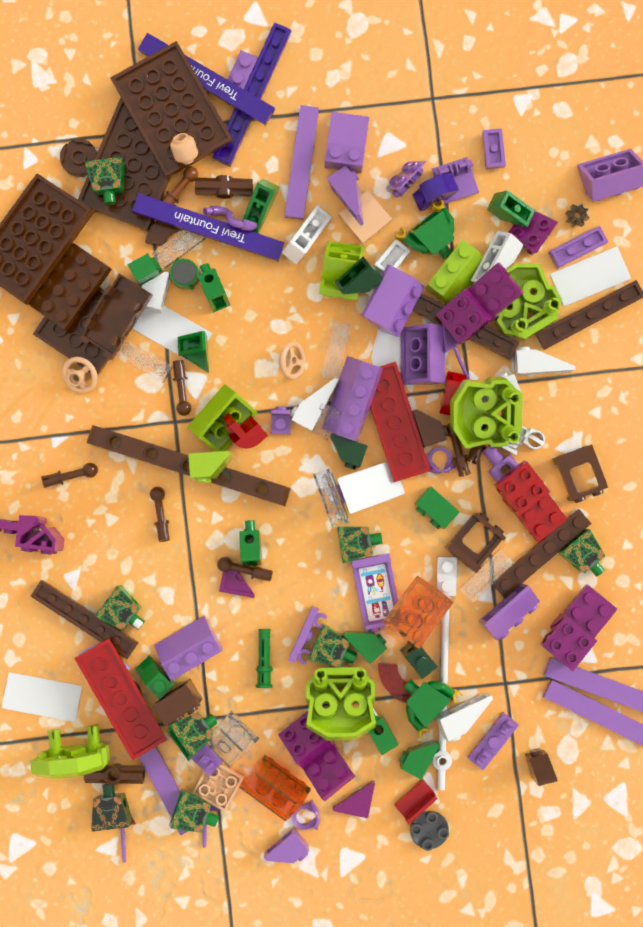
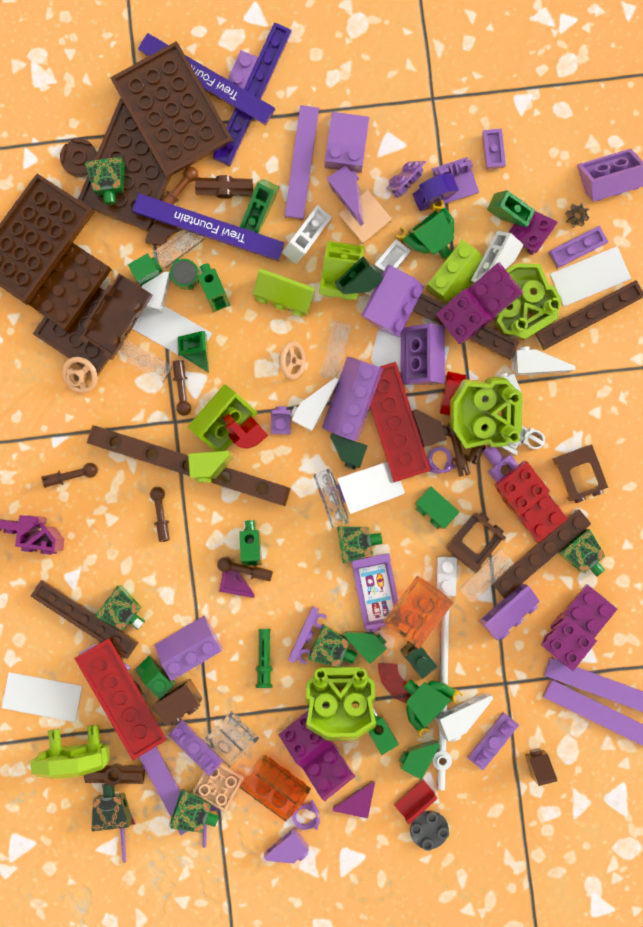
(184, 148): light nougat head -> none
(192, 733): torso -> none
(218, 210): medium lavender animal -> none
(283, 293): none -> lime slope
(321, 422): clear piece -> none
(449, 343): medium lavender piece -> none

